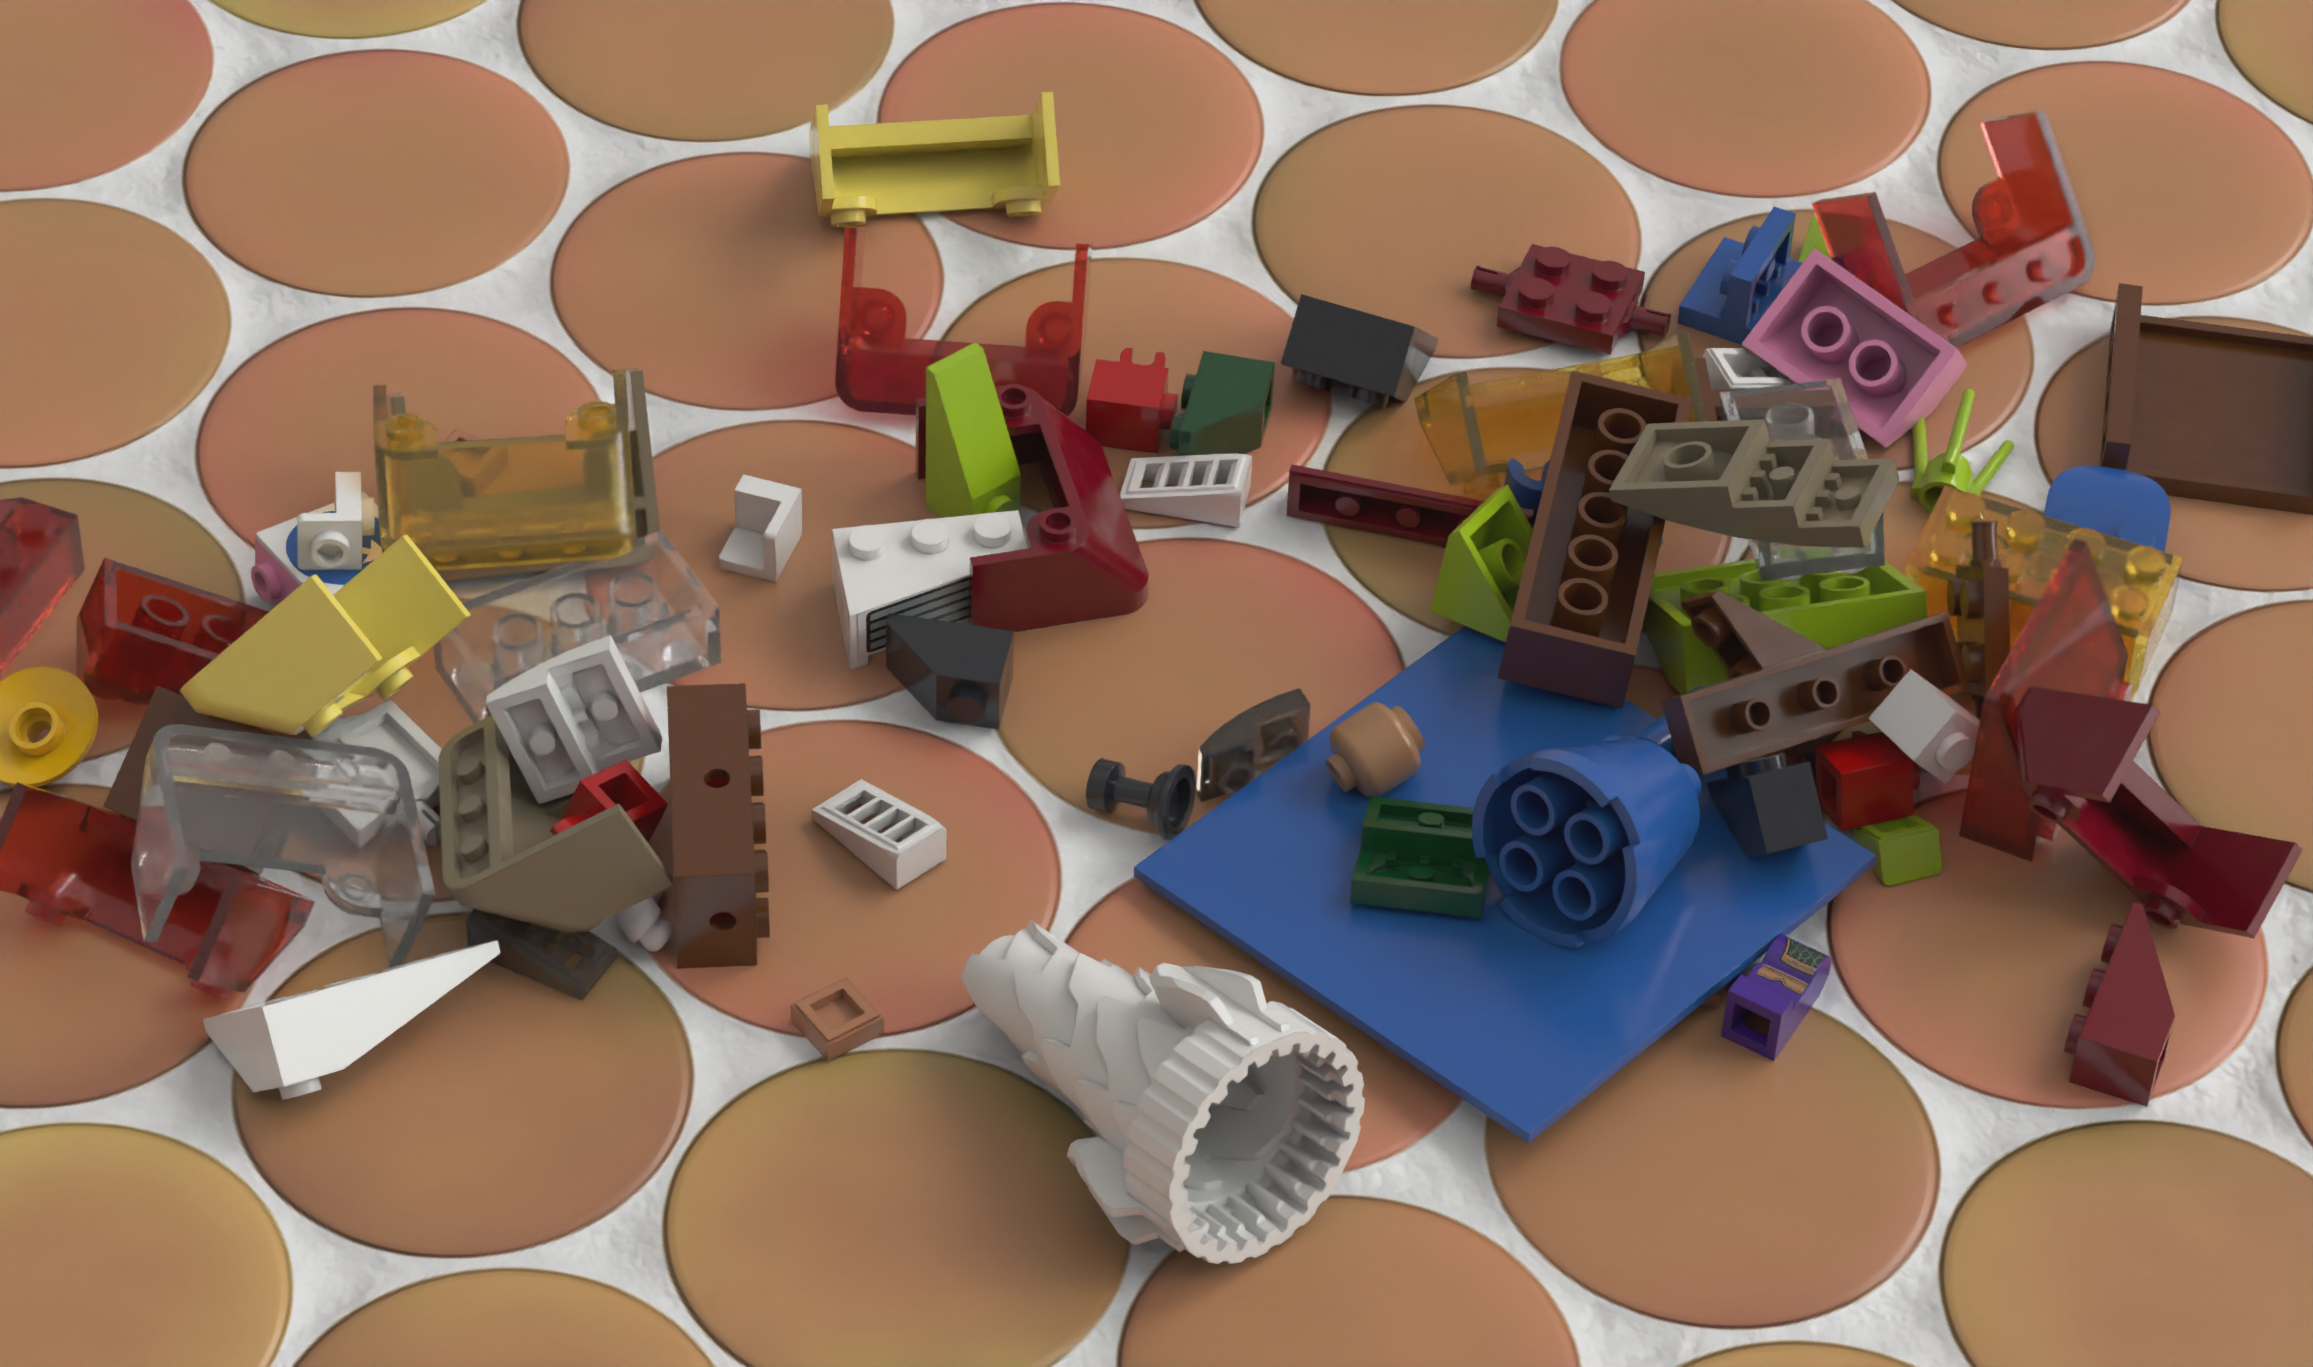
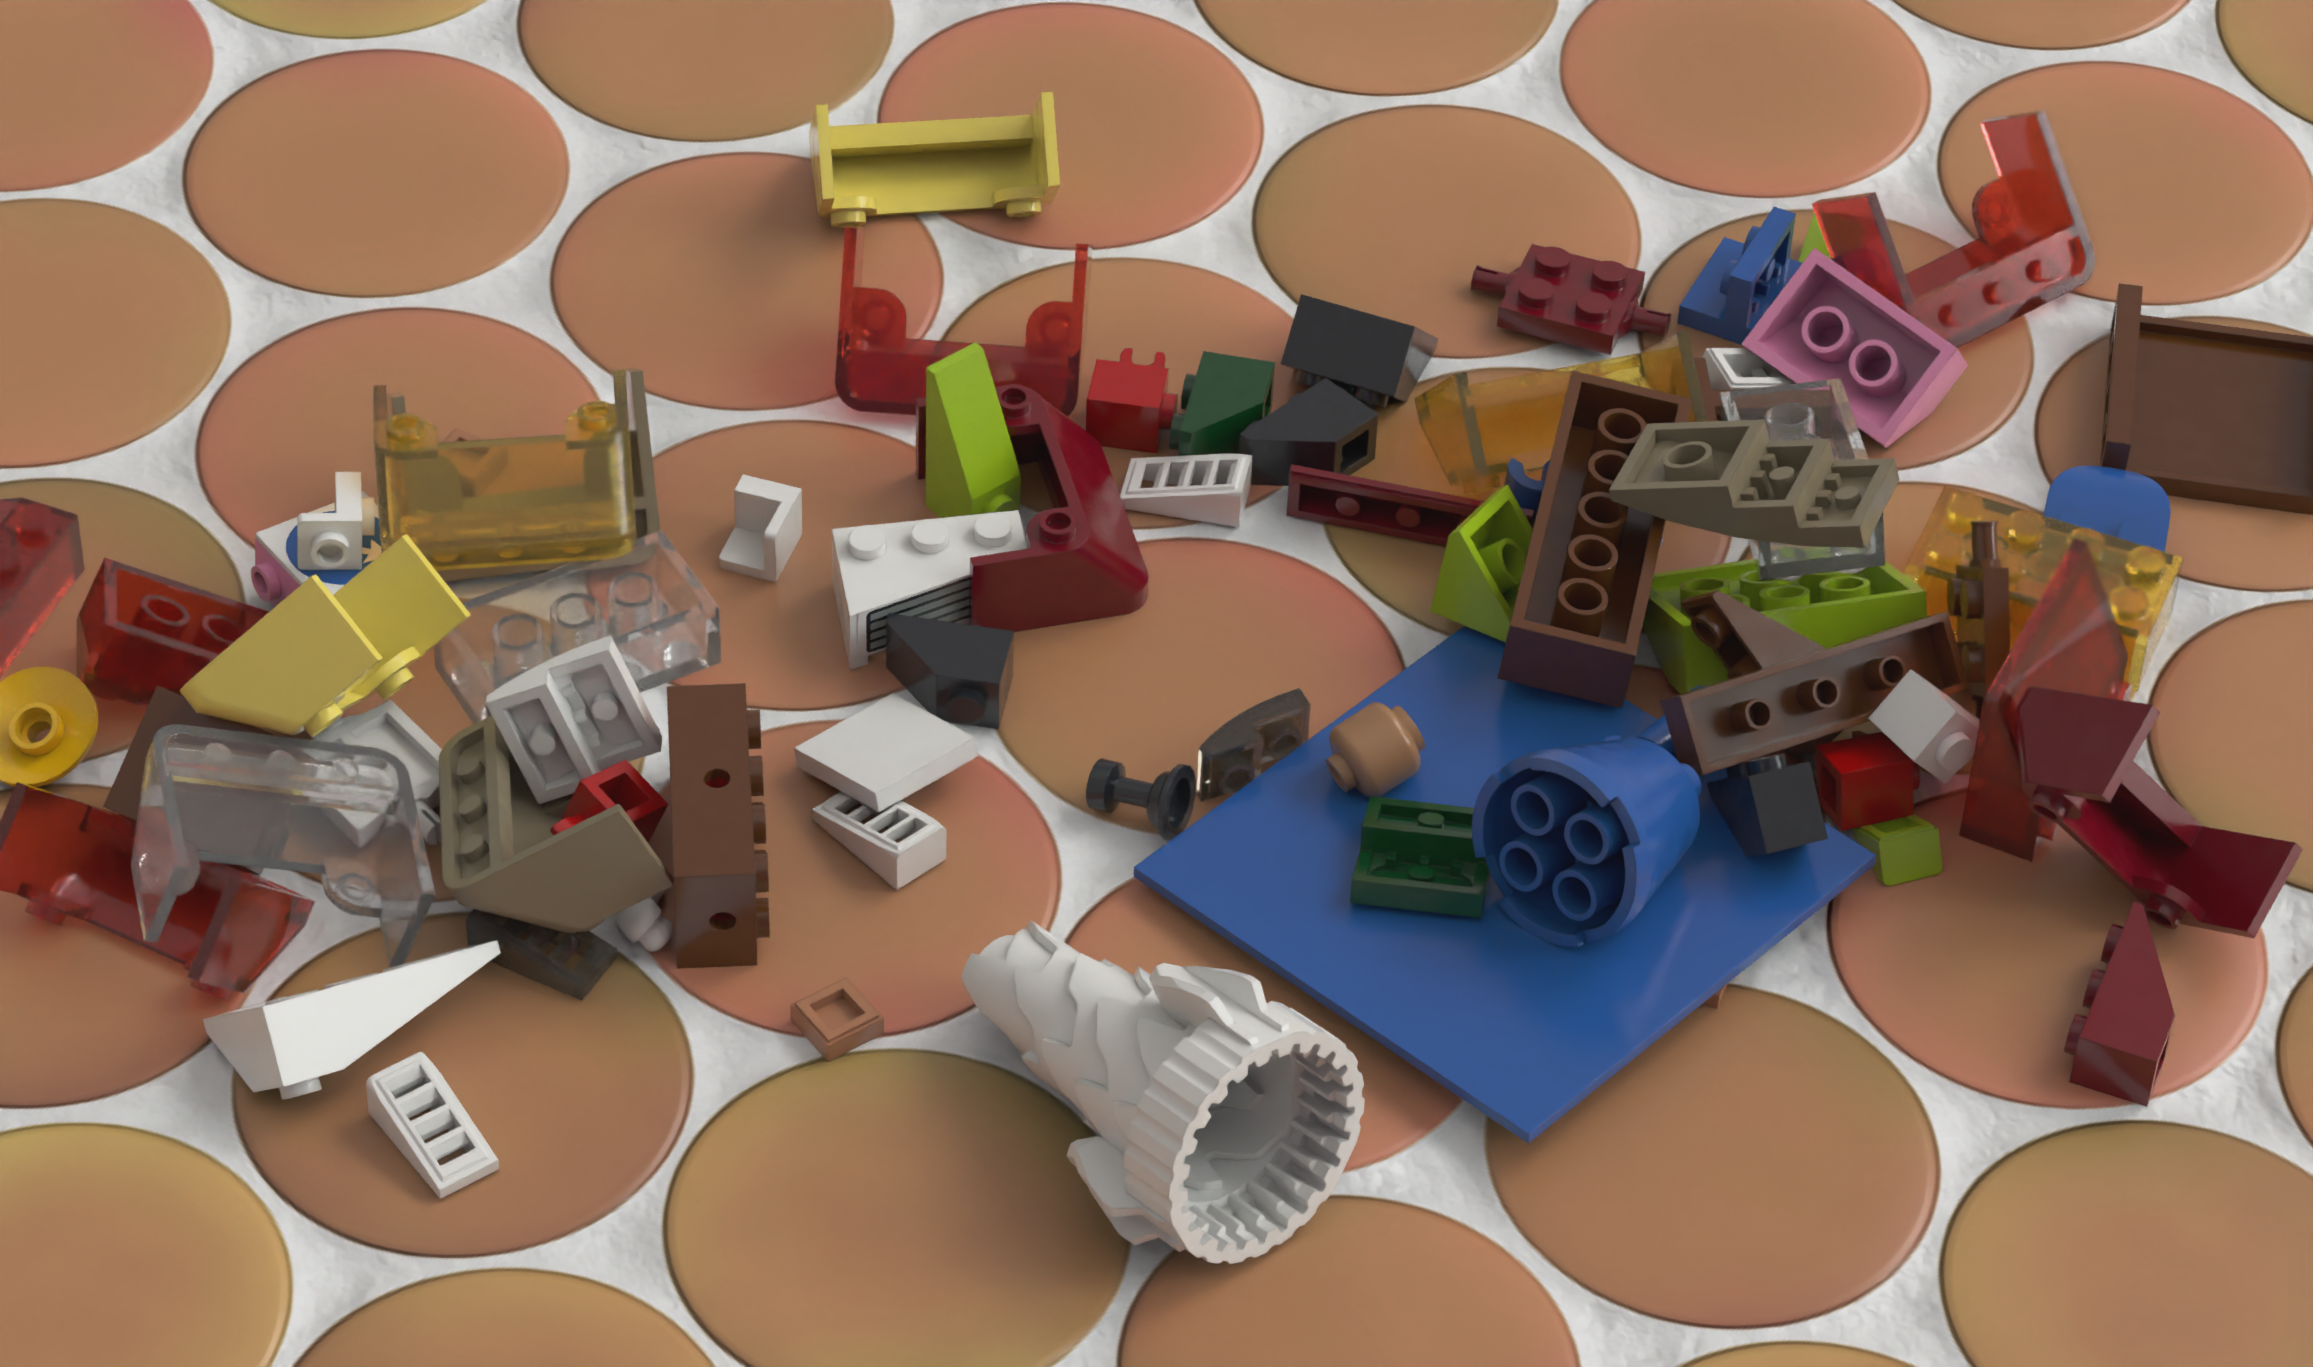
(411, 1089): none -> white slope
(886, 752): none -> white tile
(1312, 430): none -> black slope
(1779, 990): dark purple leg -> none
(1950, 467): lime plant -> none

